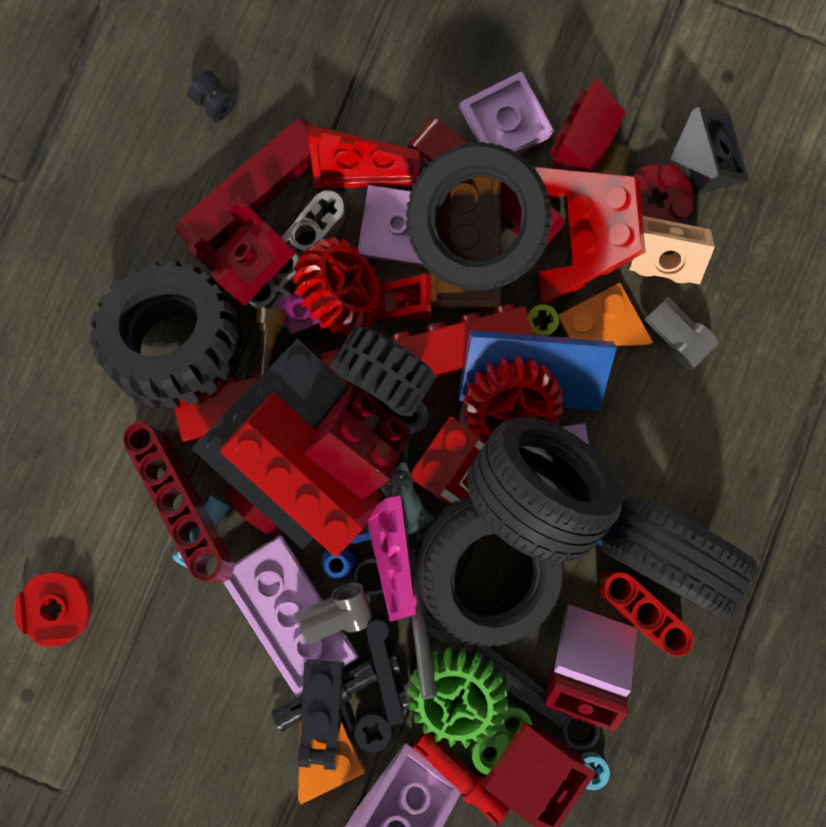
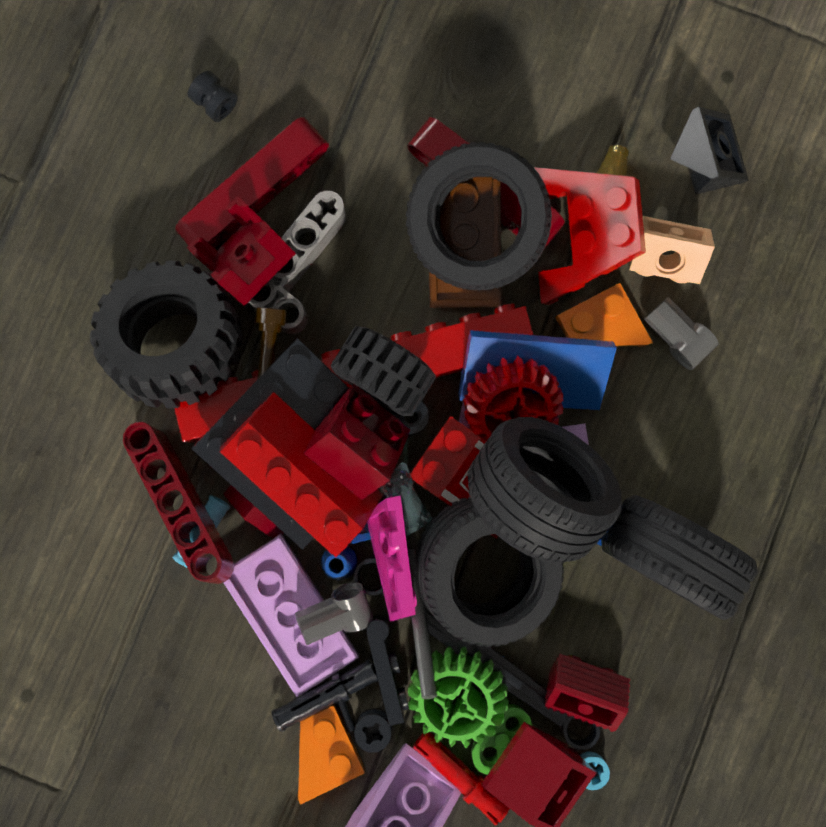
(41, 626): red plate -> none
(298, 317): magenta bracket -> none
(321, 713): black plate -> none
(338, 286): red gear -> none
(357, 161): red wing -> none
(385, 228): lavender plate -> none
(406, 299): red slope -> none
(507, 115): lavender plate -> none
(548, 311): lime bush -> none
(587, 130): dark red slope -> none
(596, 650): lavender tile -> none
(659, 621): red beam -> none
(669, 183): dark red plate -> none

